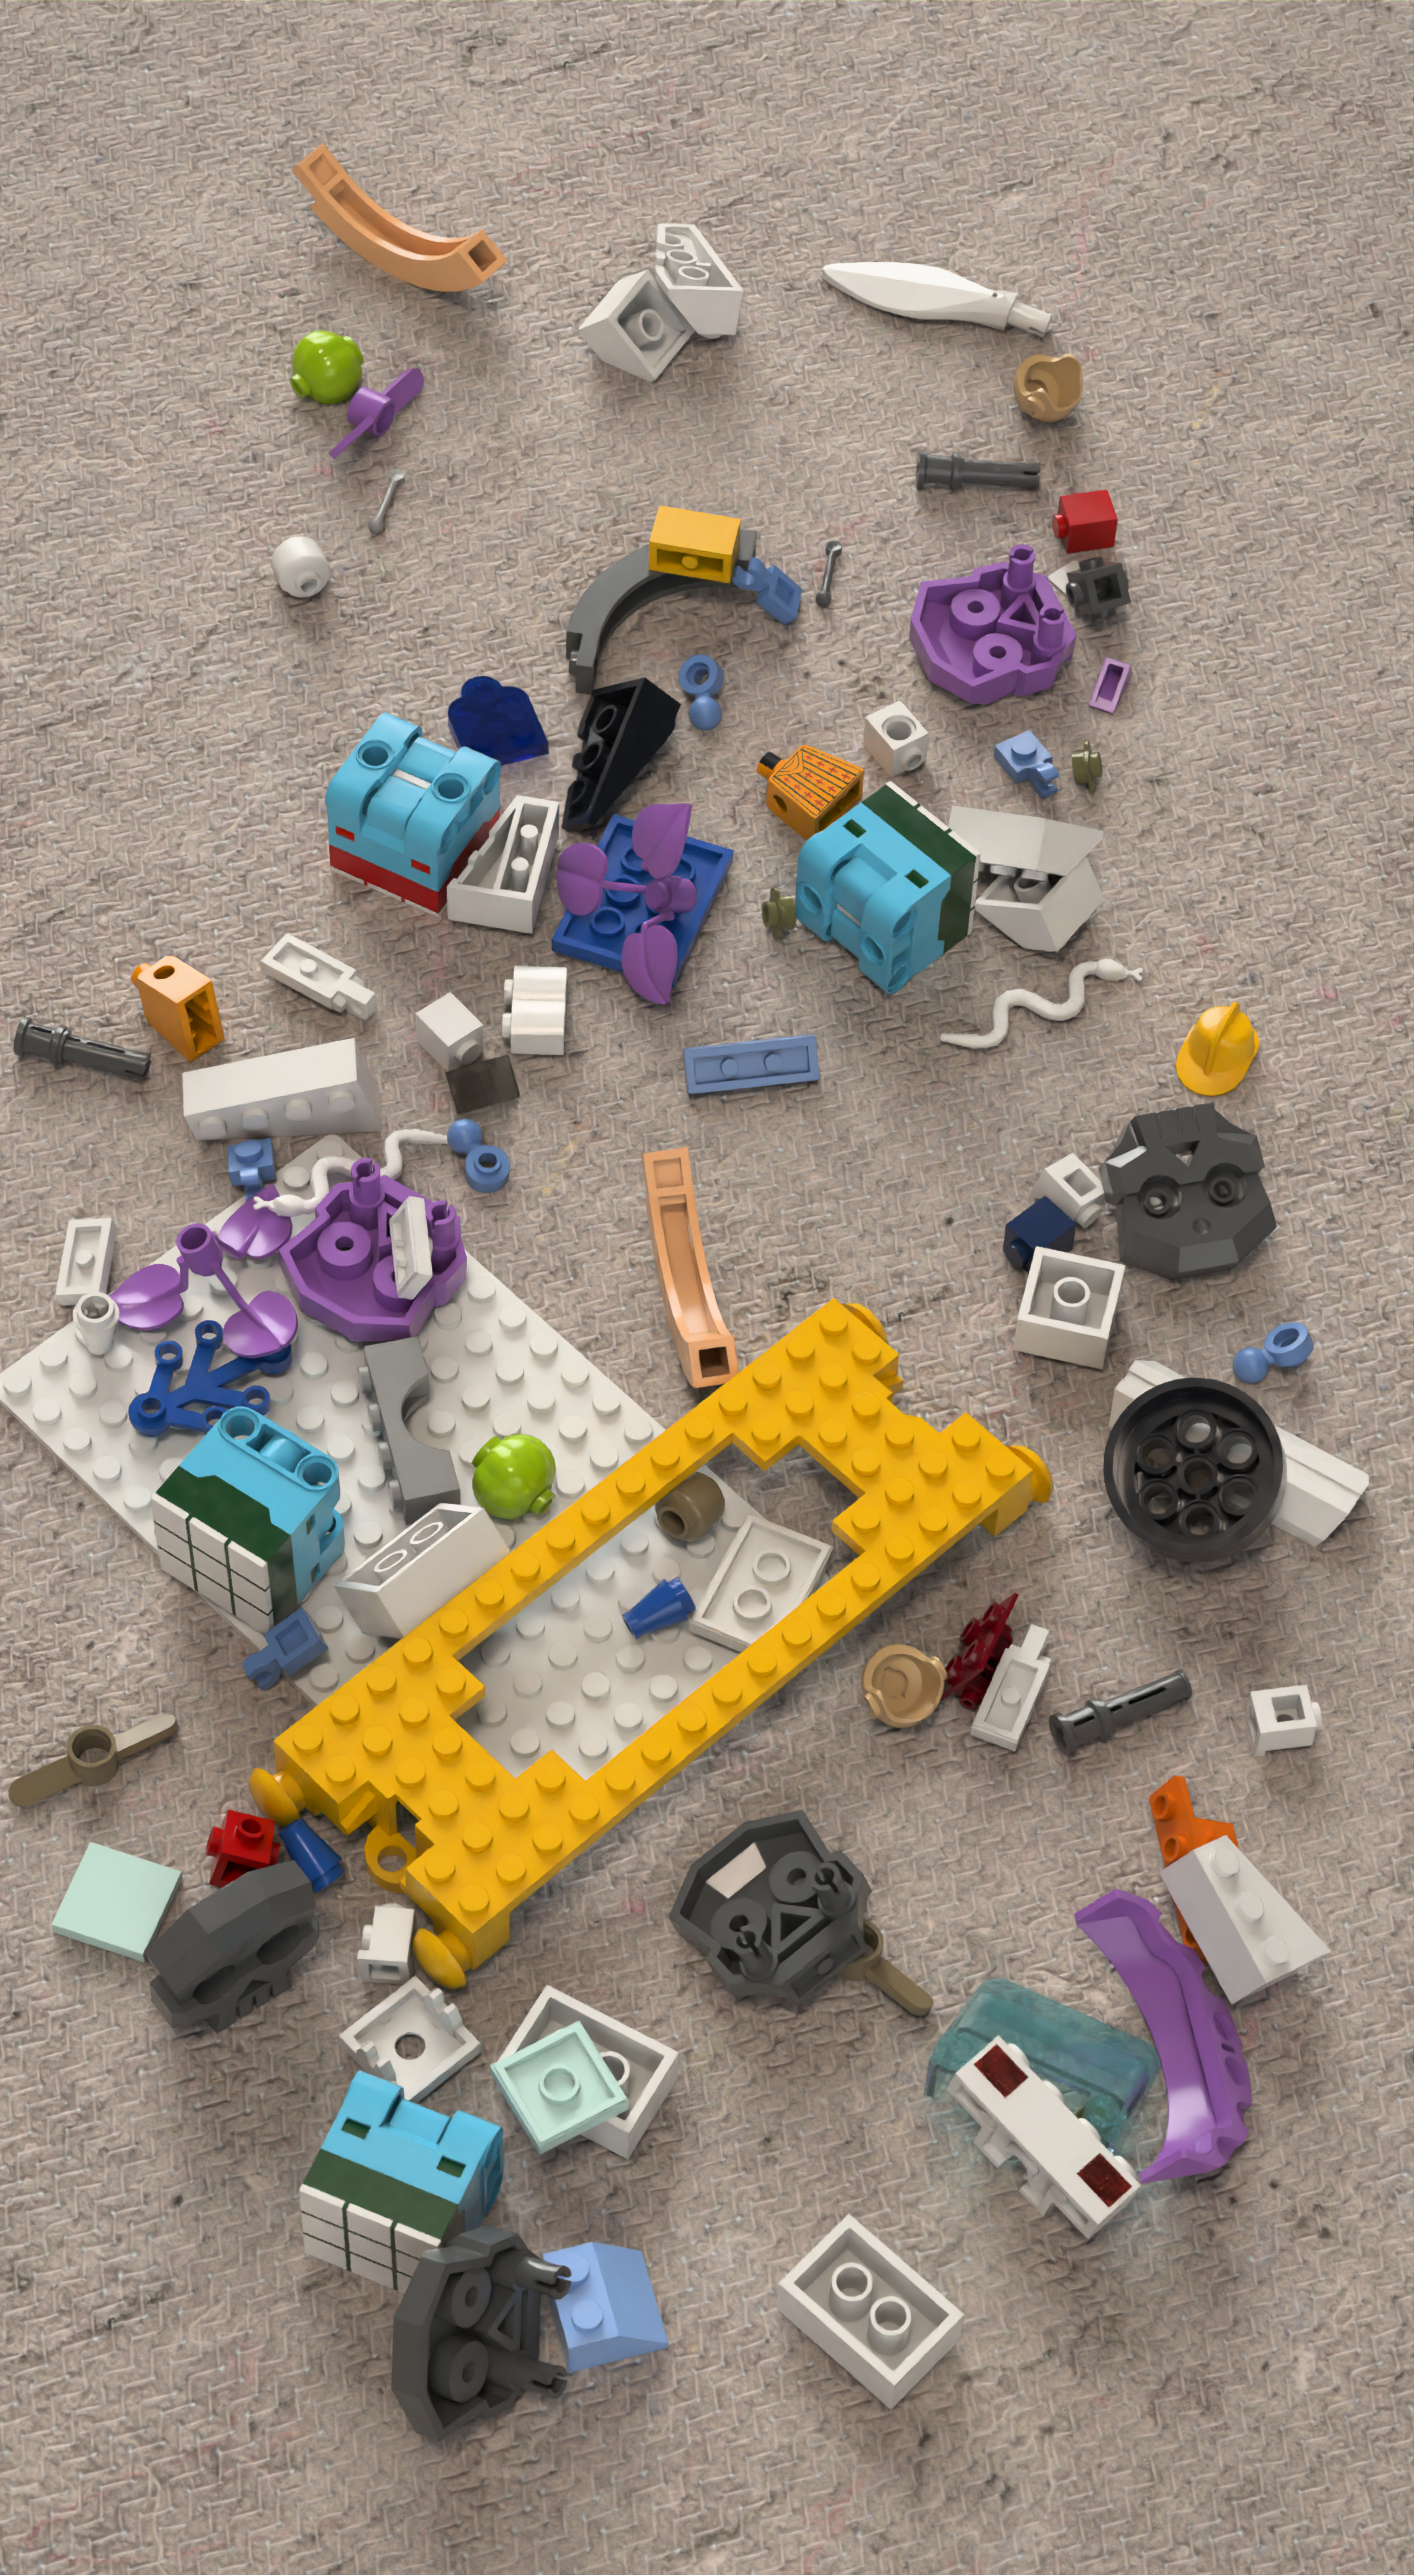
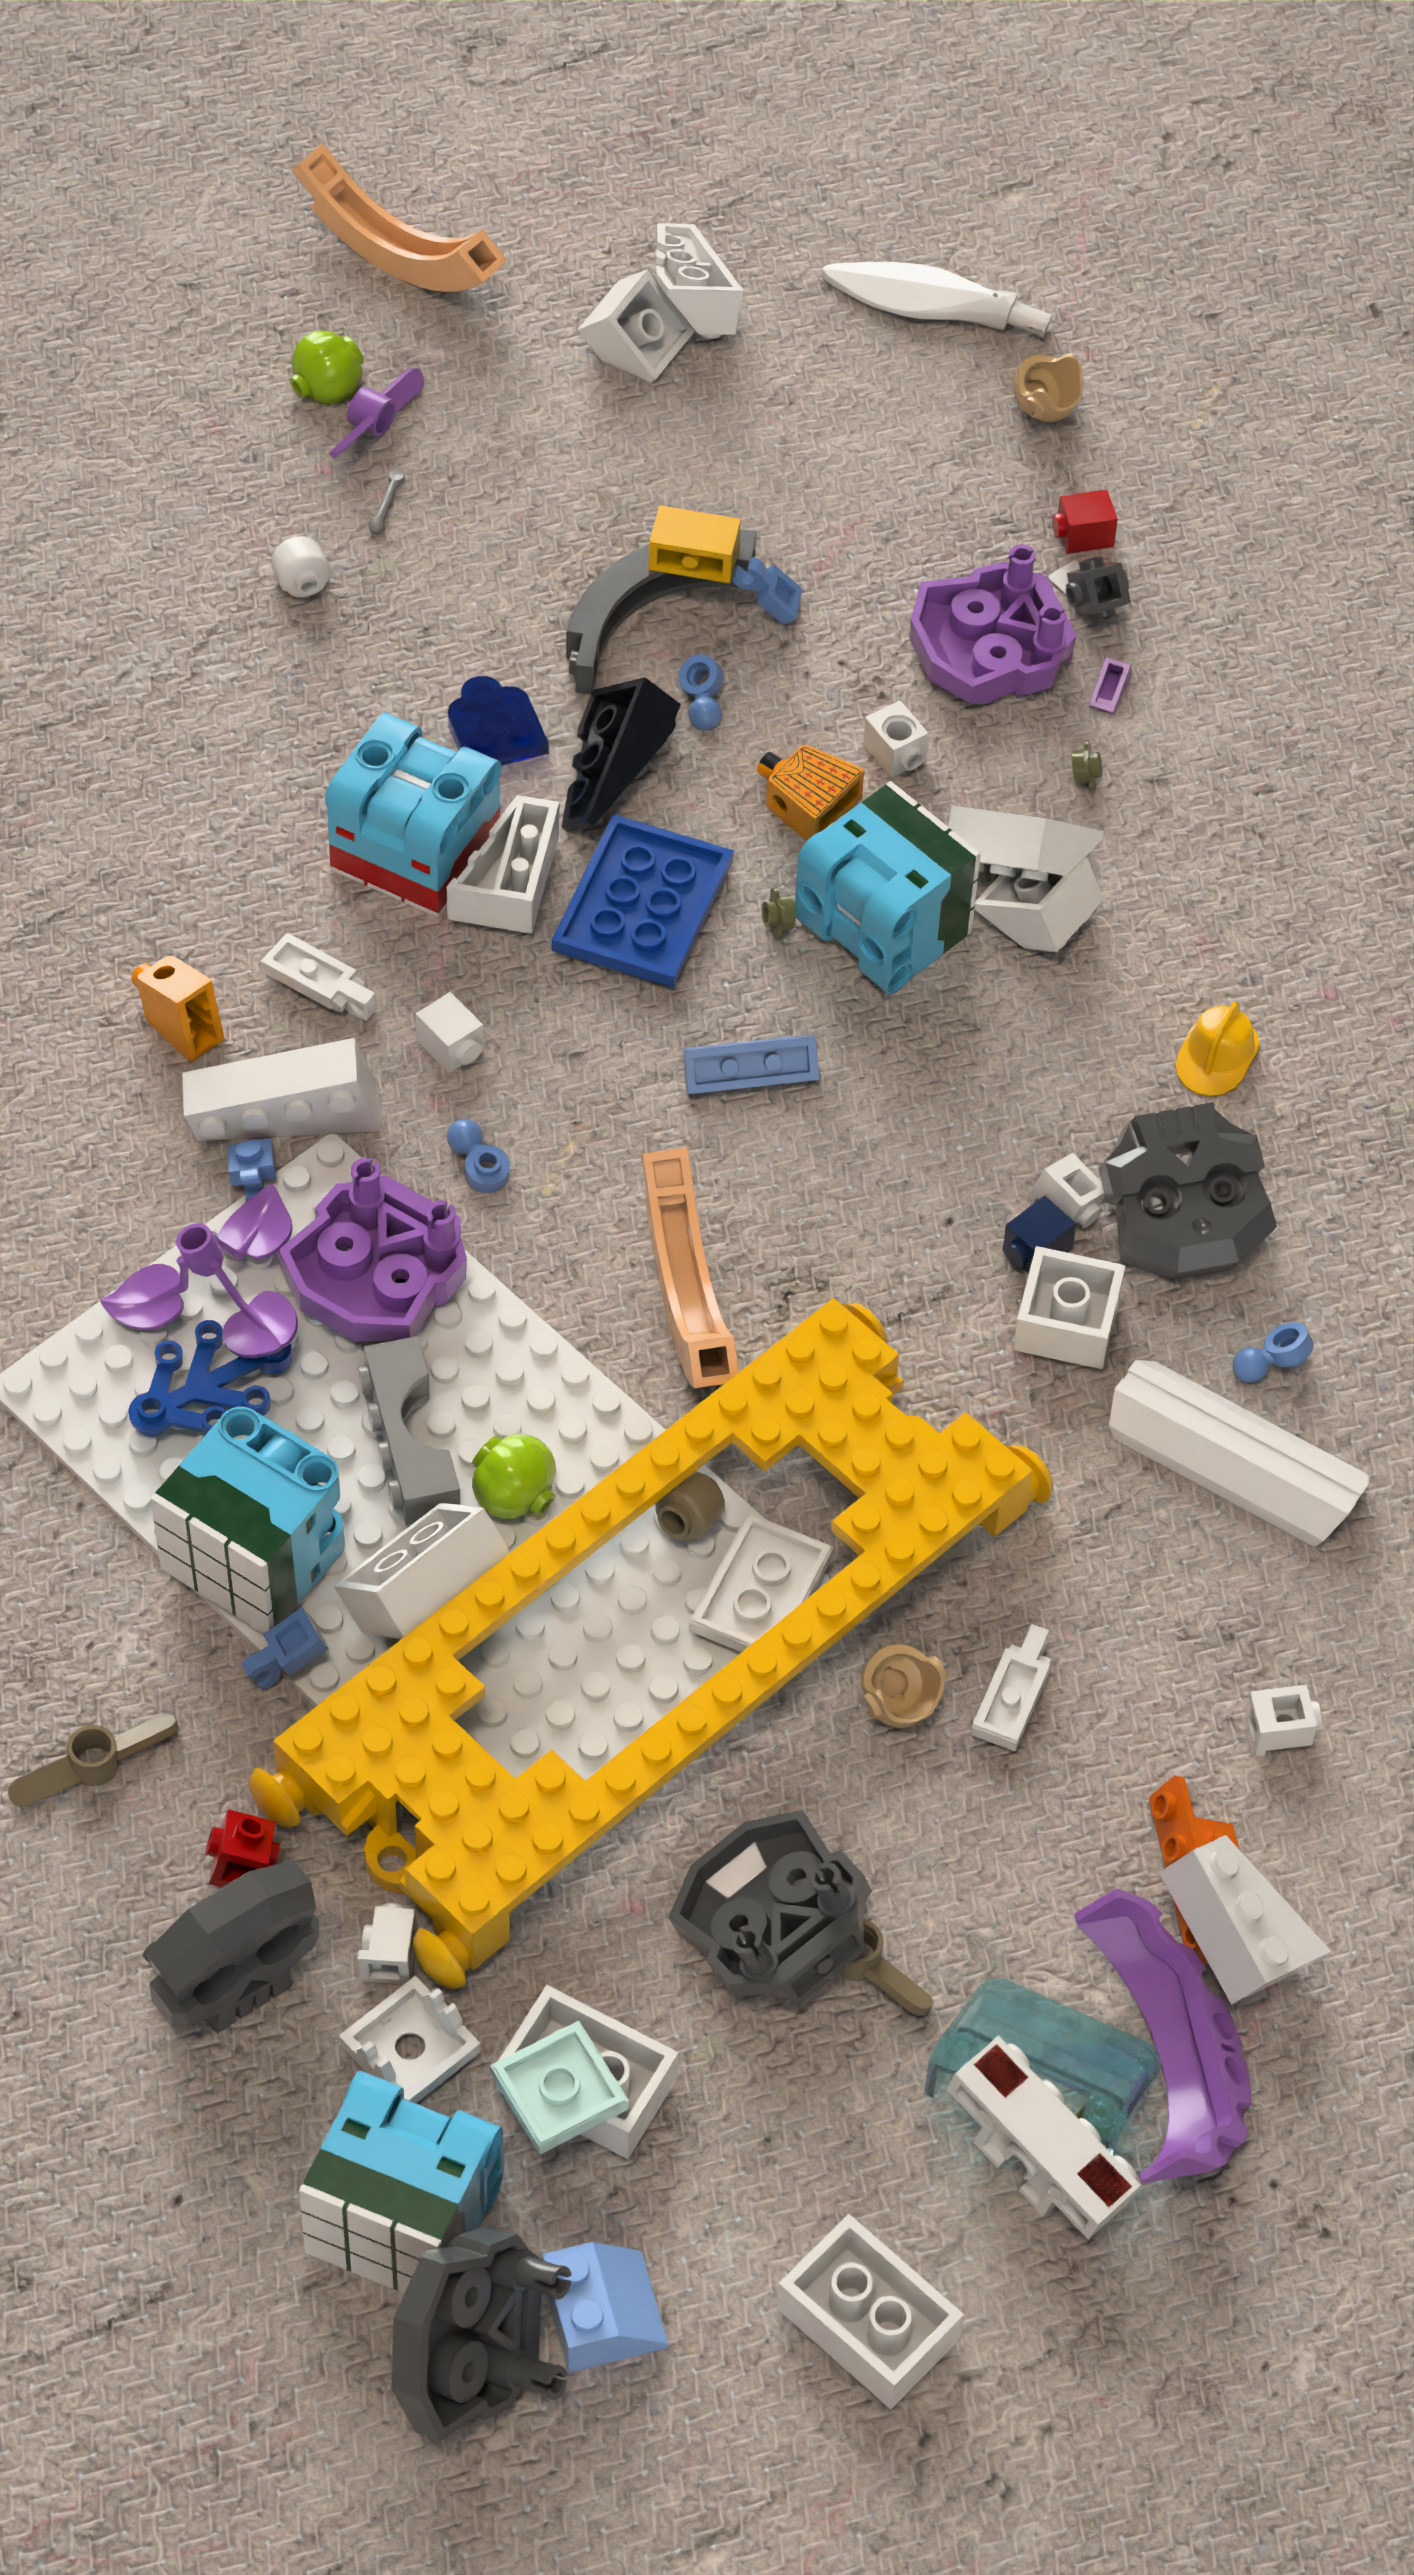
(62, 1046): dark grey pin -> none
(85, 1259): white plate -> none
(96, 1320): white cone -> none
(116, 1901): light aqua tile -> none
(293, 1206): white animal -> none
(311, 1854): blue cone -> none
(411, 1247): white plate -> none
(482, 1084): clear smoke panel -> none
(537, 1010): white brick -> none
(658, 839): medium lavender plant -> none
(660, 1608): blue cone -> none
(832, 550): dark grey hinge -> none
(957, 470): dark grey pin -> none
(983, 1647): dark red hinge -> none
(1028, 759): medium blue plate -> none
(1101, 1717): dark grey pin -> none
(1105, 969): white animal -> none
(1162, 1421): black wheel -> none

